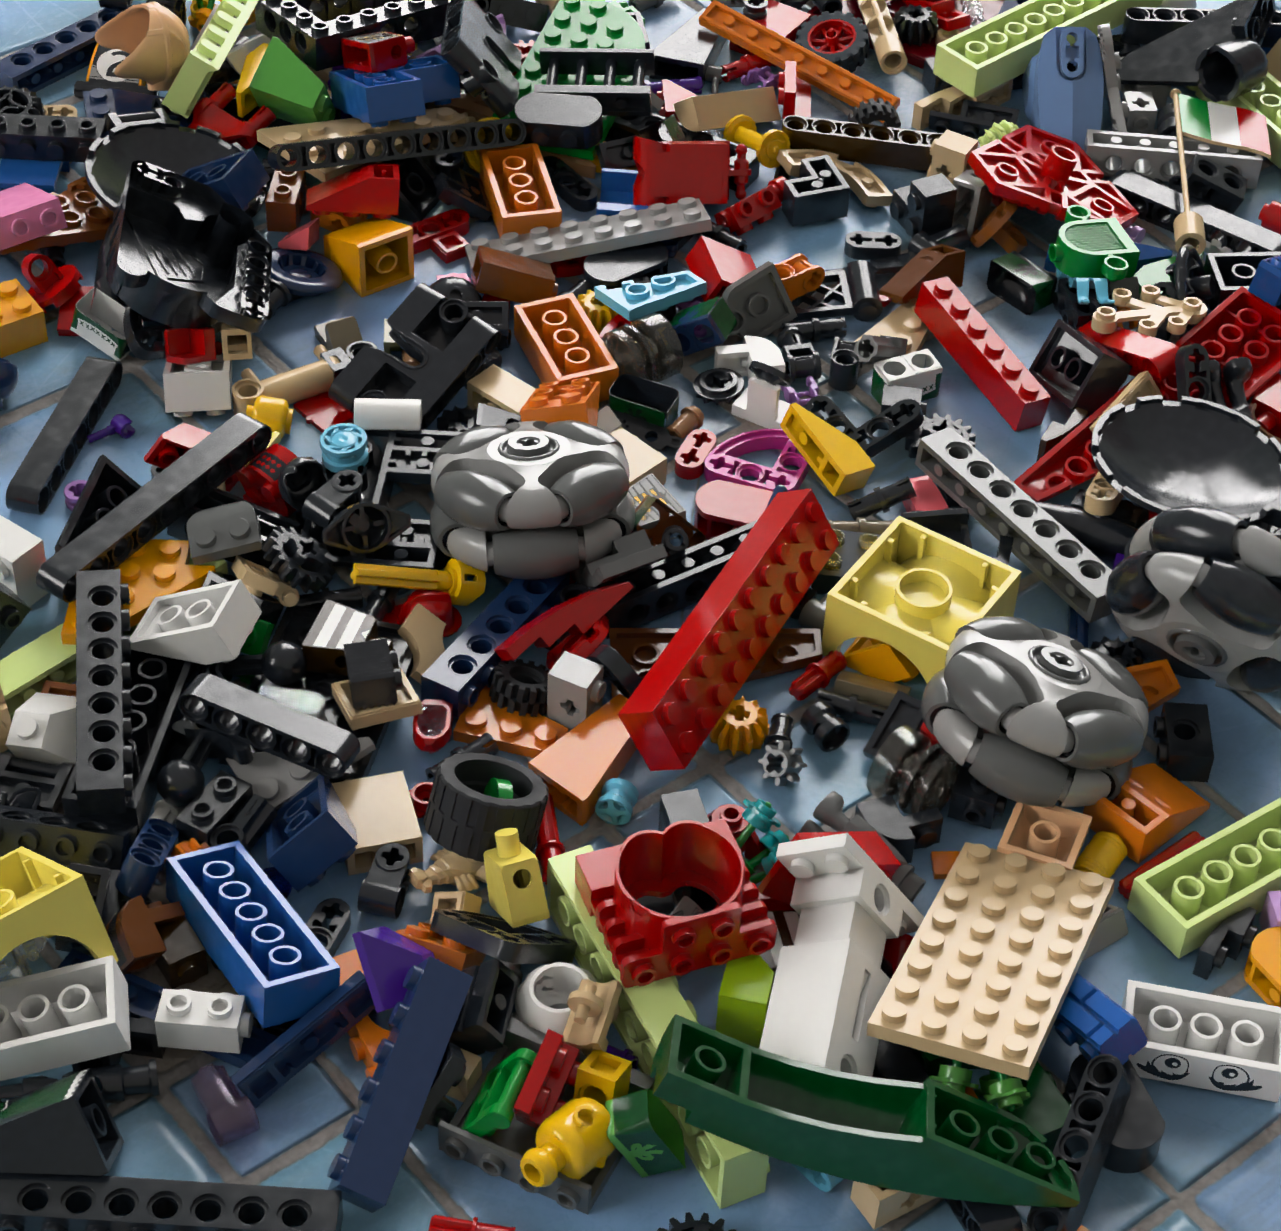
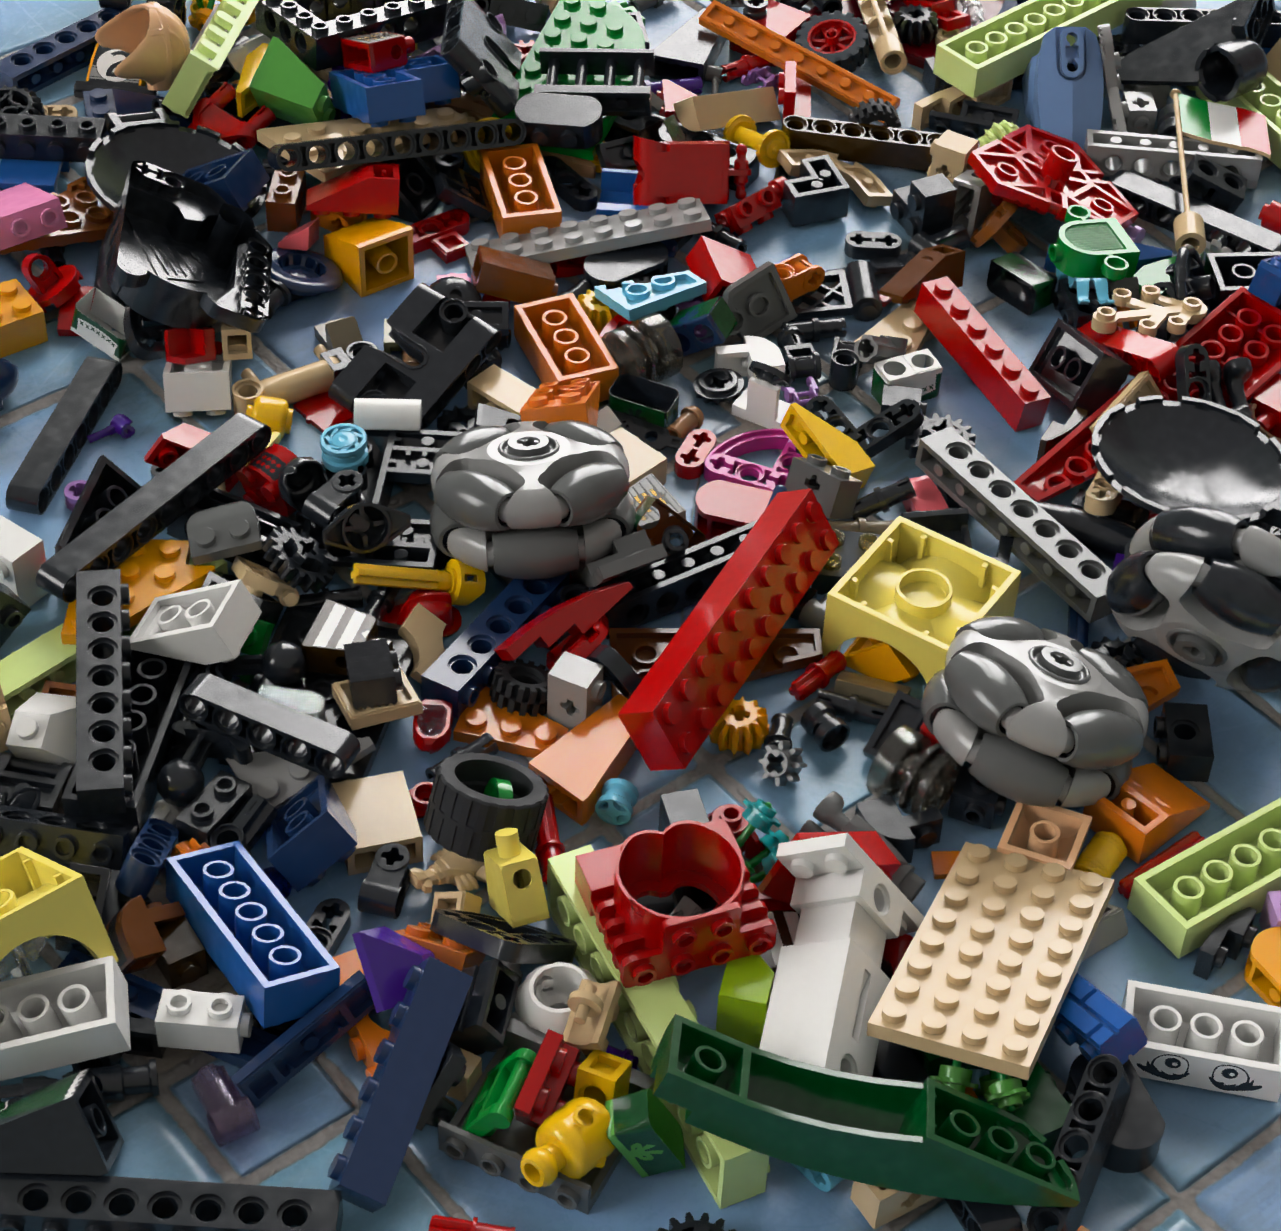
(830, 484): none -> dark grey brick

